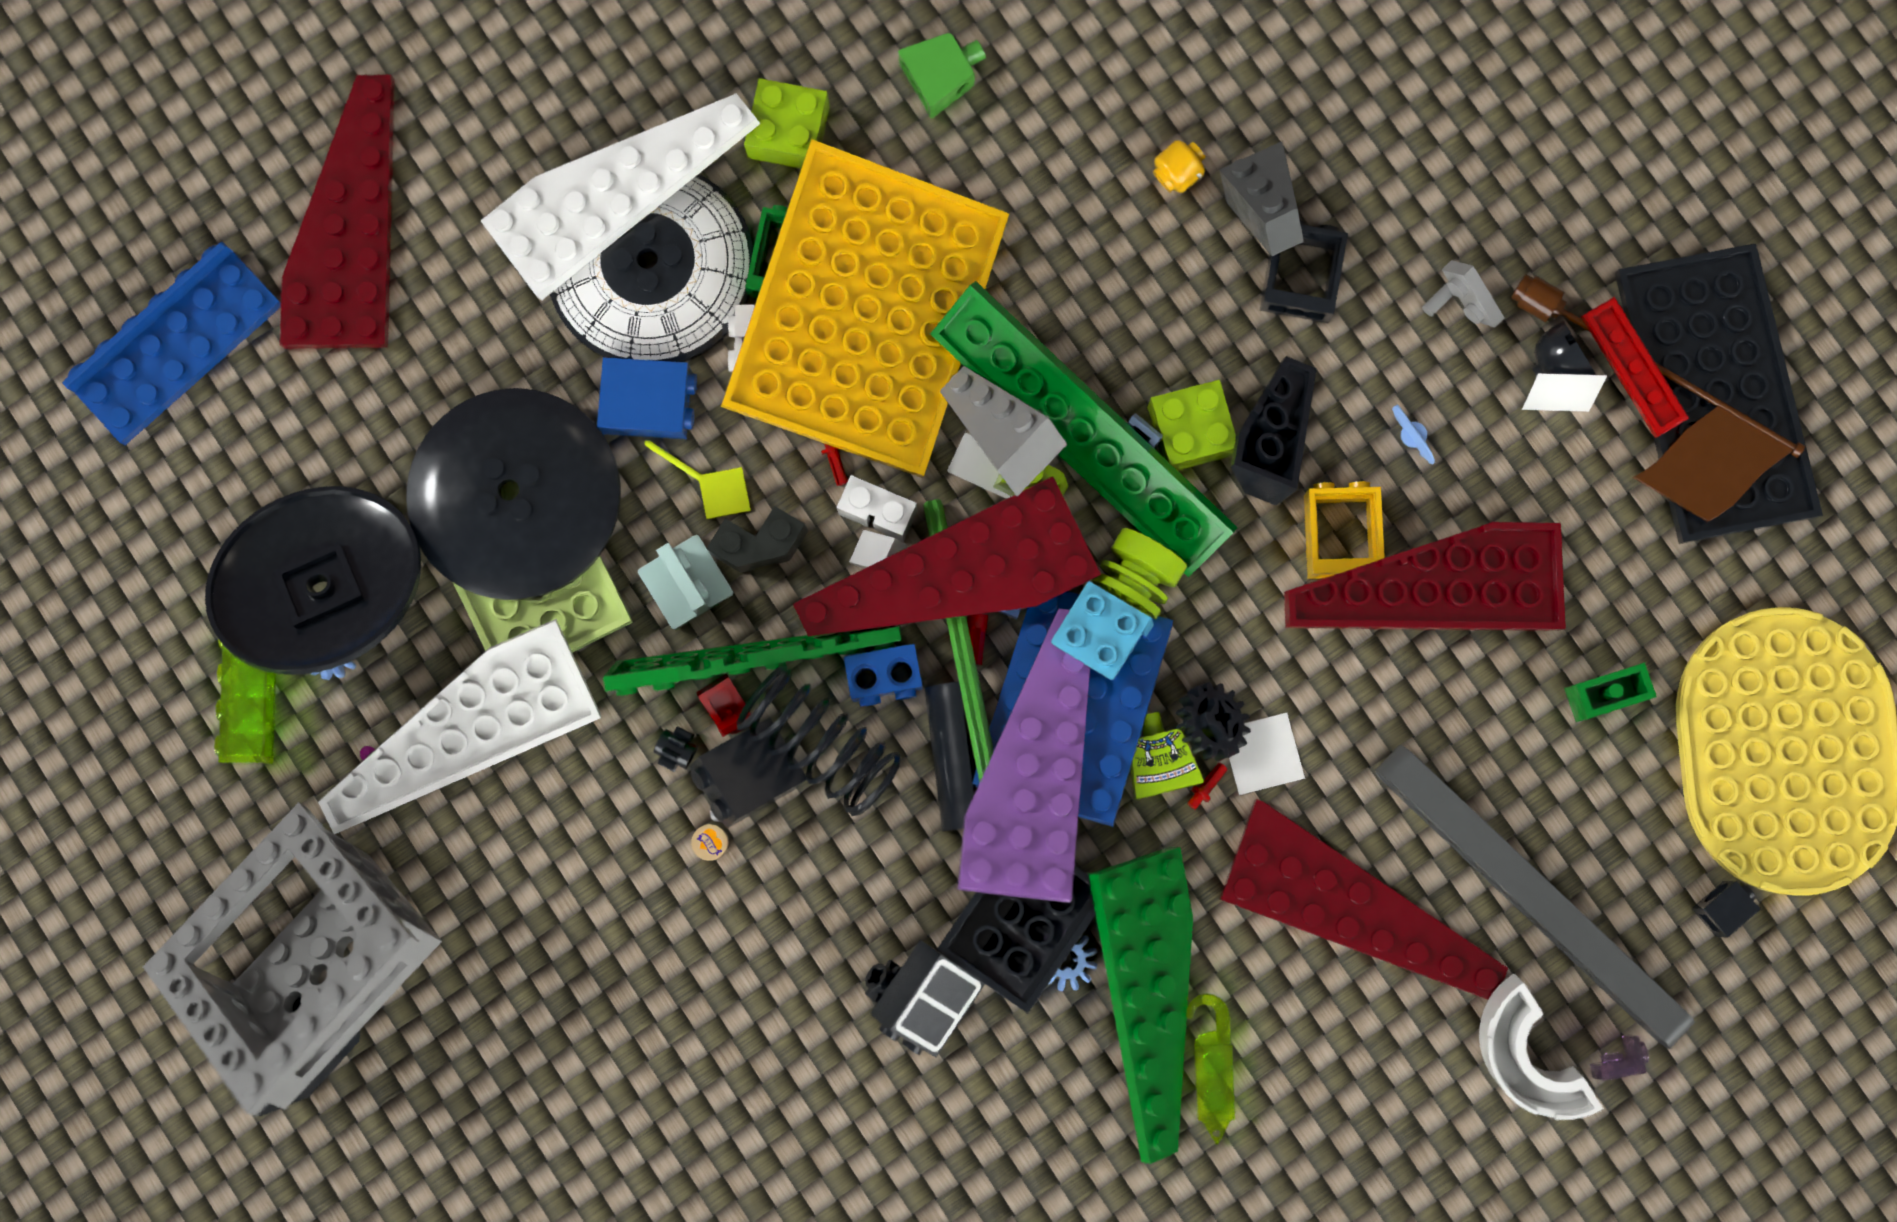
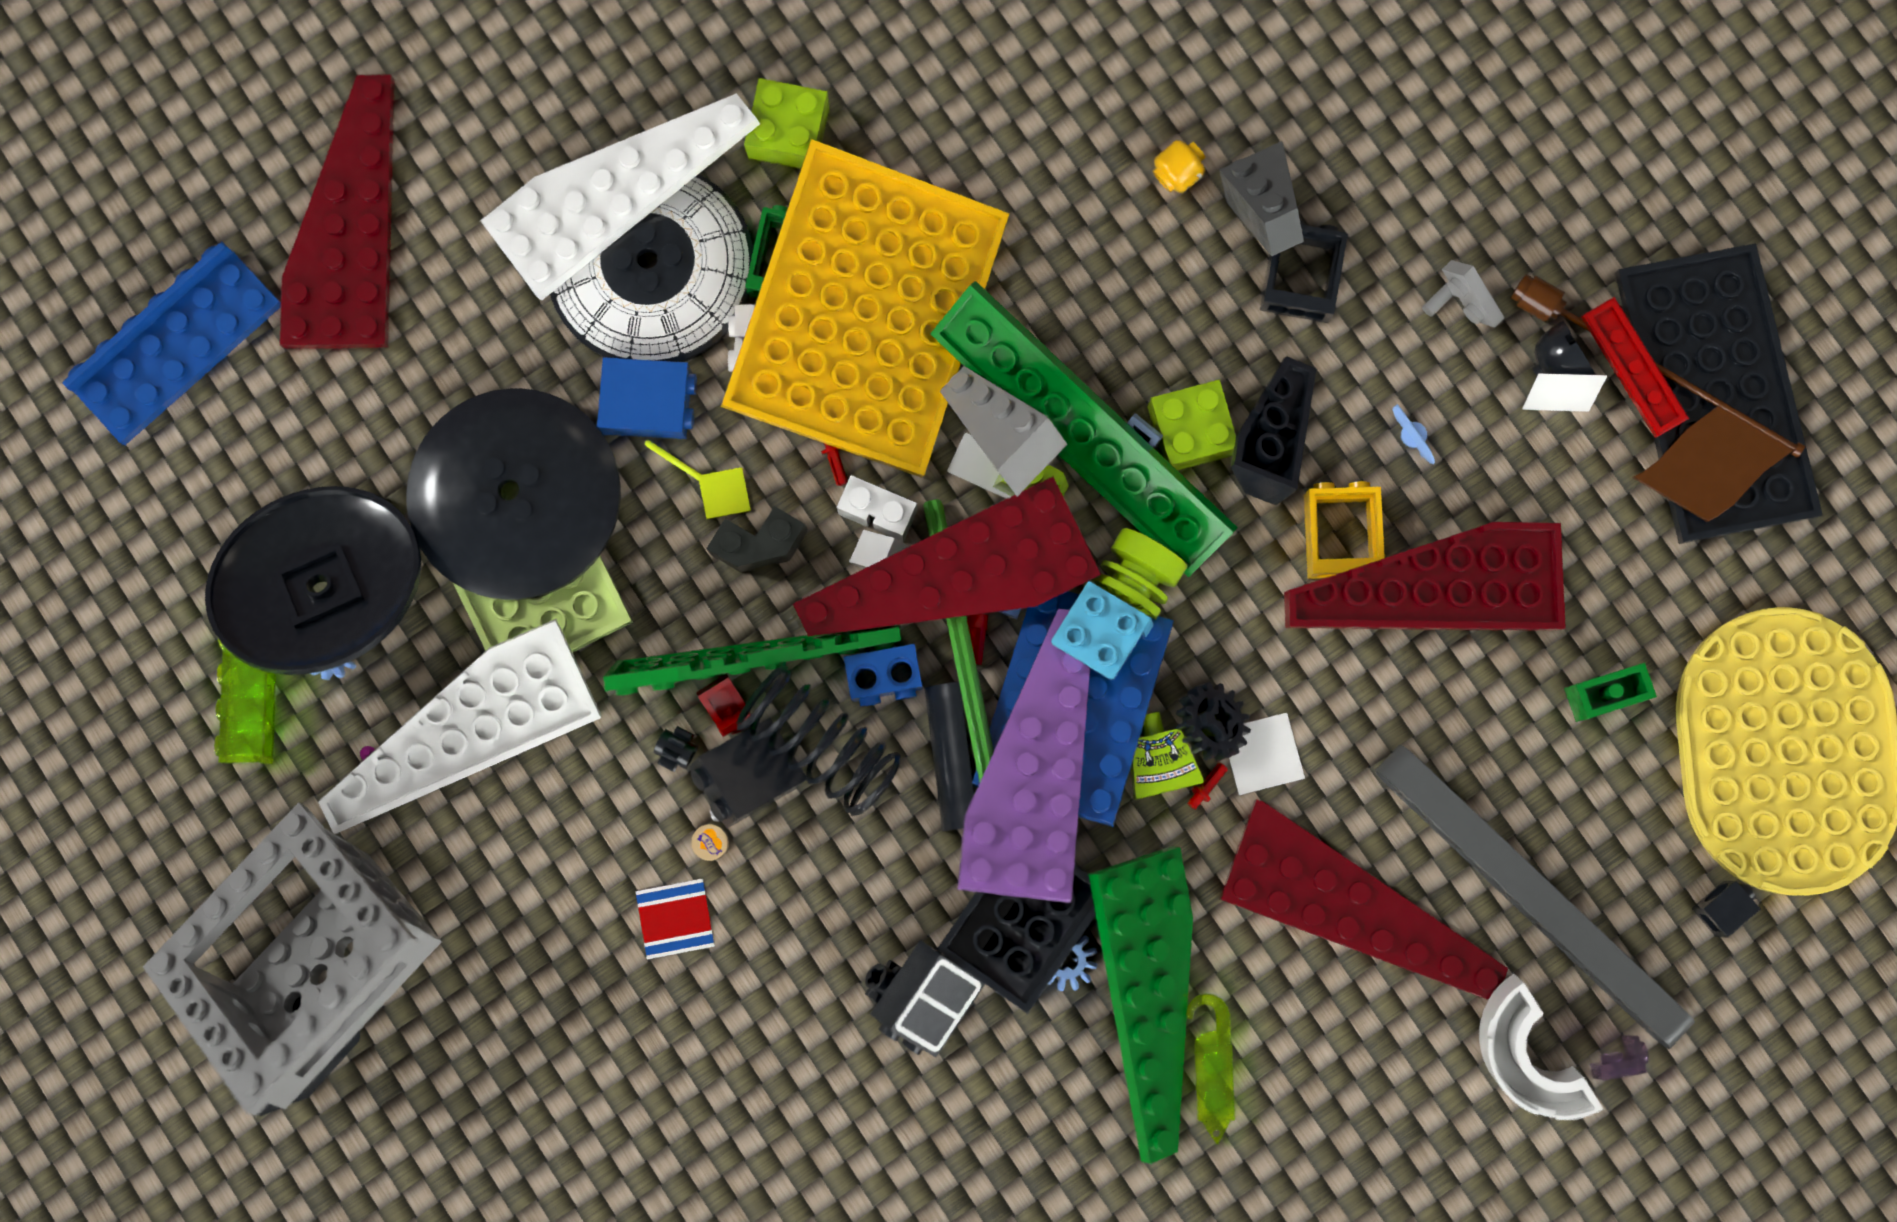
(674, 918): none -> sticker
(685, 581): light aqua bracket -> none
(940, 70): bright green torso -> none

